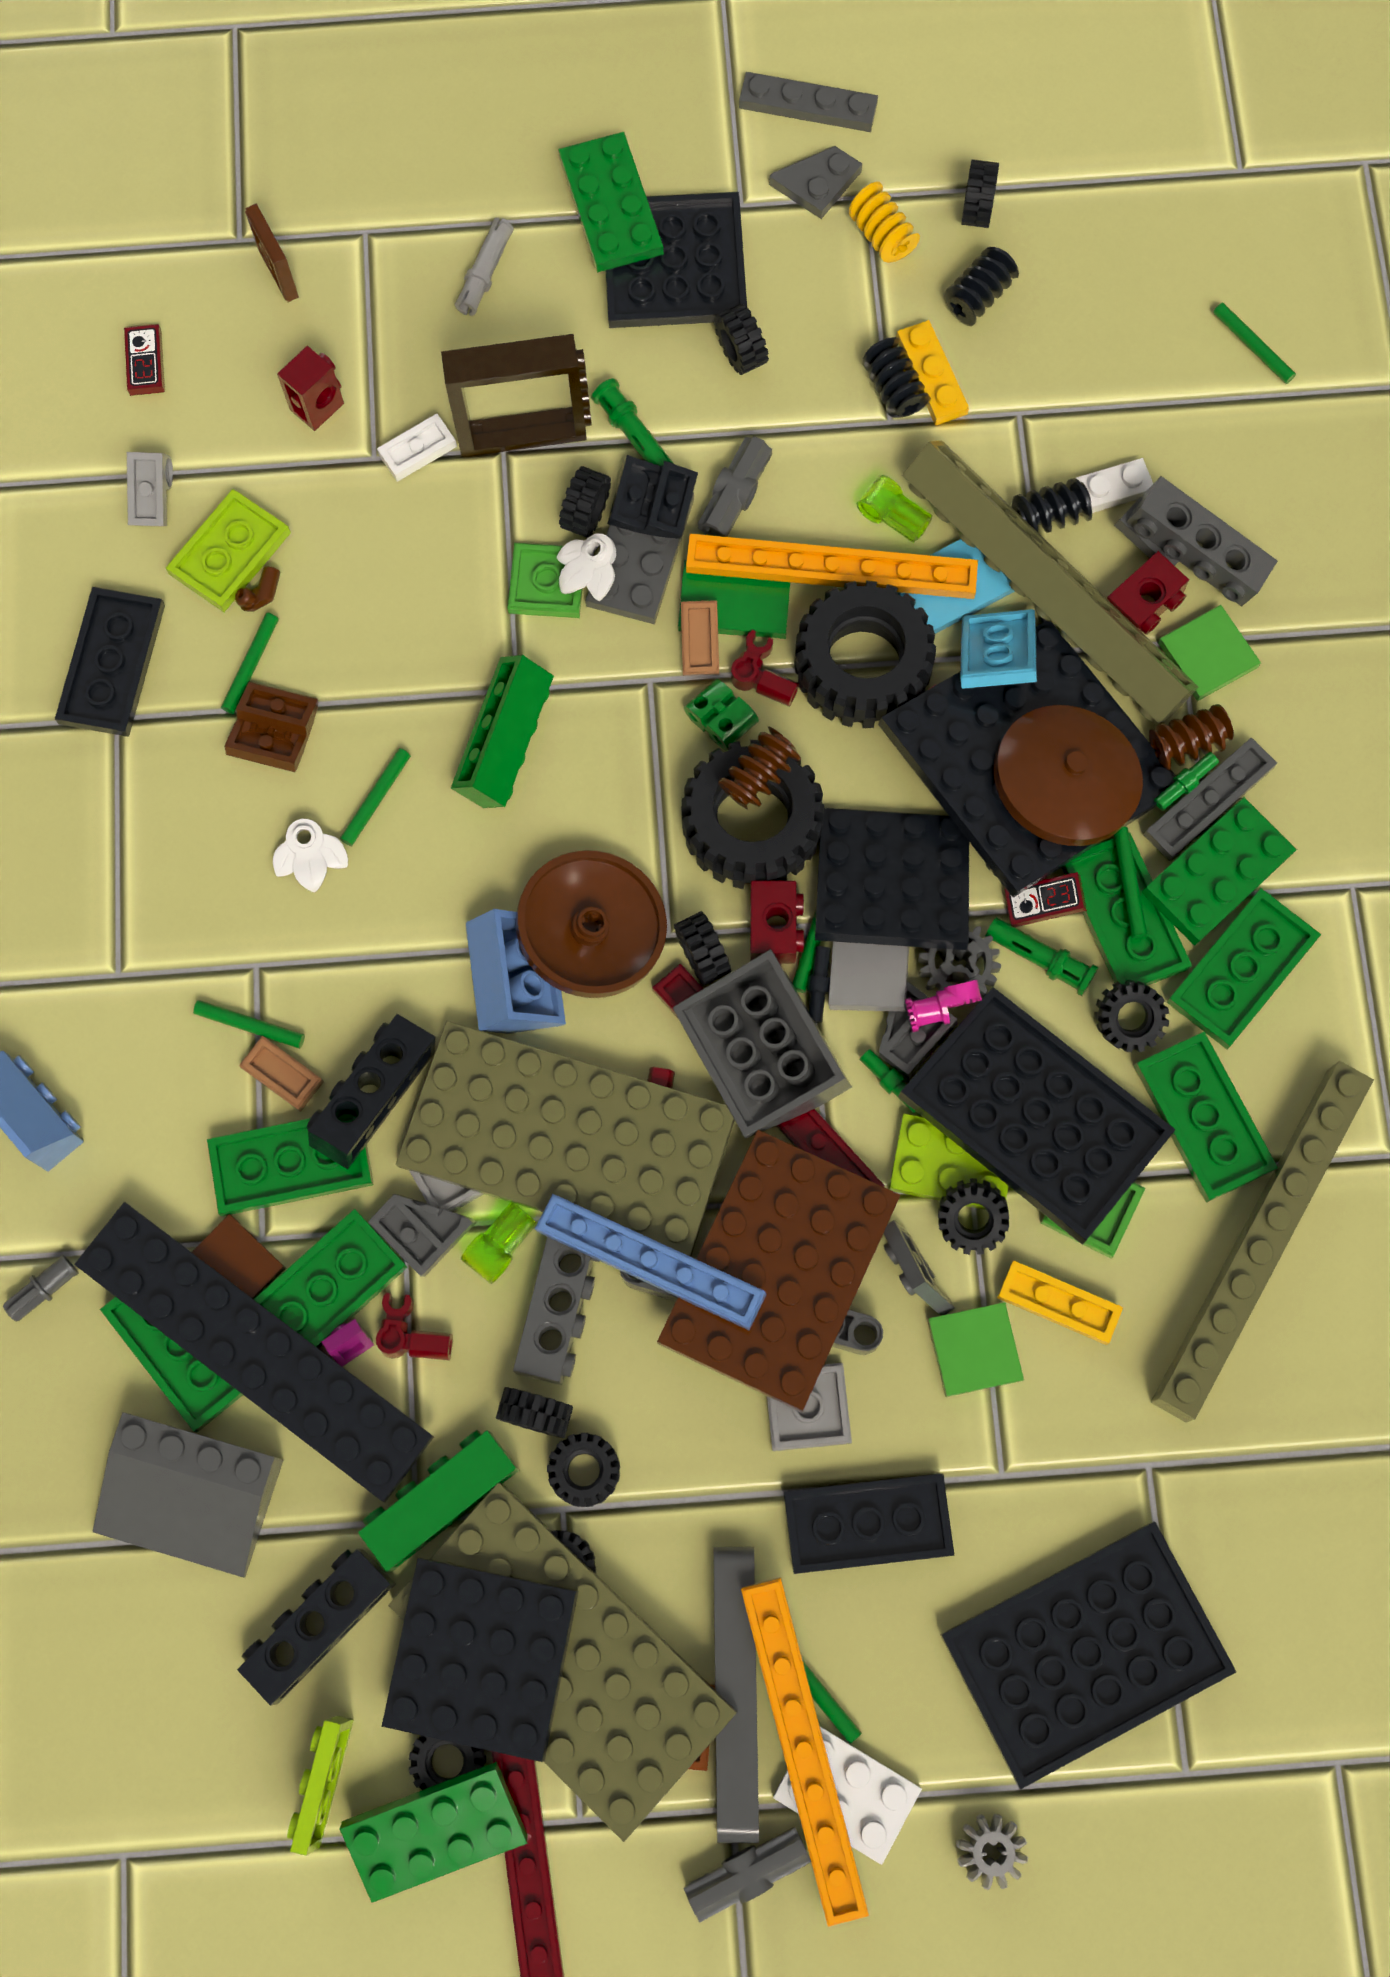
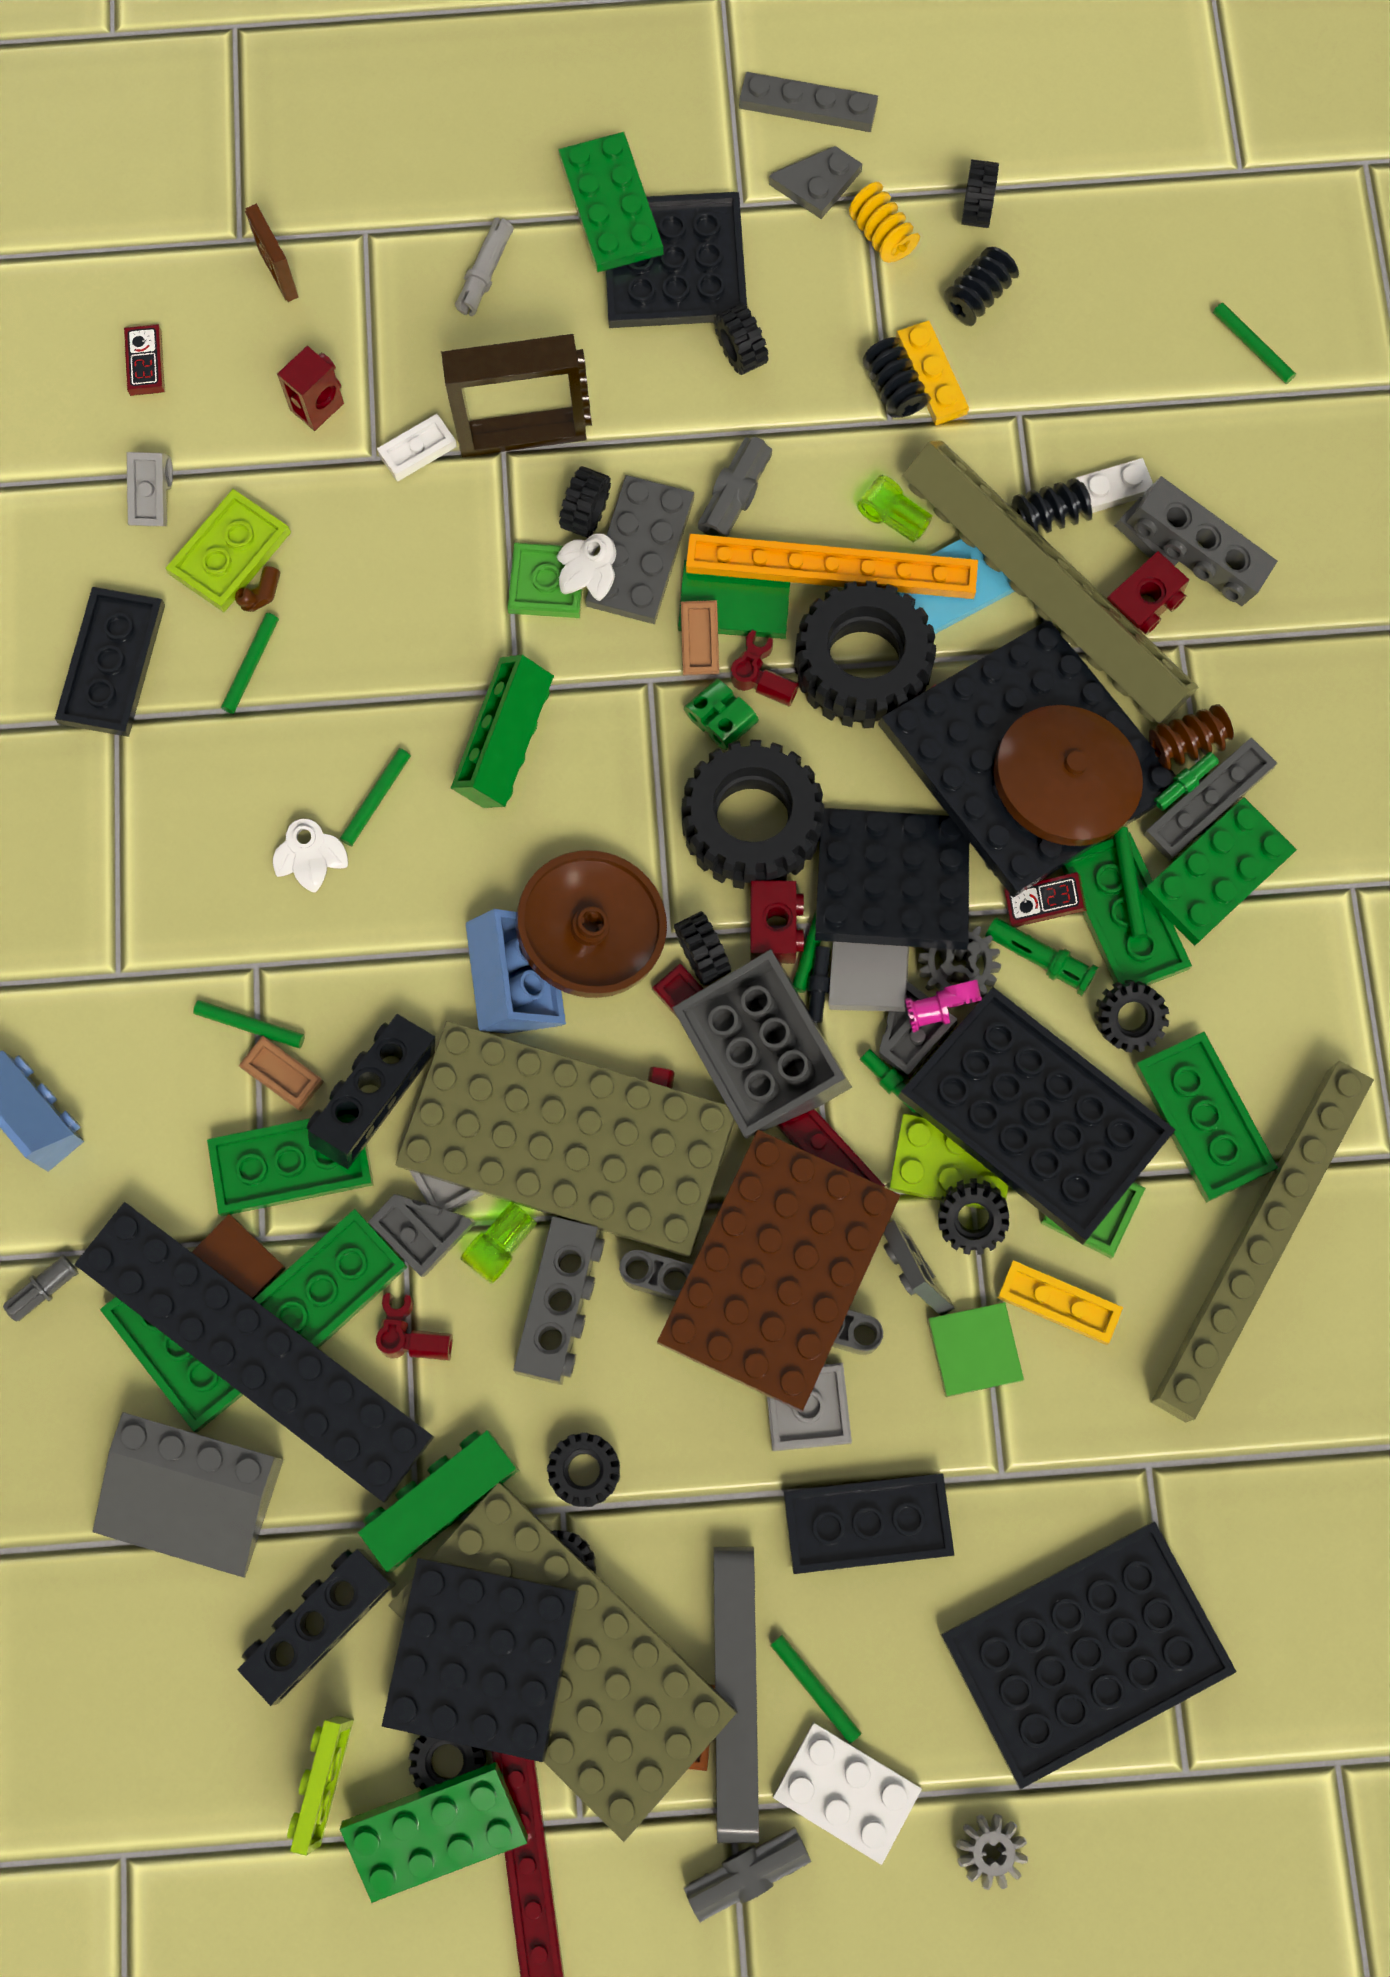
(271, 727): reddish brown slope -> none
(347, 1342): magenta plate -> none
(534, 1412): black tyre -> none
(624, 416): green pin -> none
(651, 1261): medium blue tile -> none
(652, 498): black slope -> none
(759, 769): reddish brown piece -> none
(804, 1752): light orange tile -> none
(998, 649): medium azure tile -> none
(1210, 651): bright green tile -> none
(1243, 968): green plate -> none

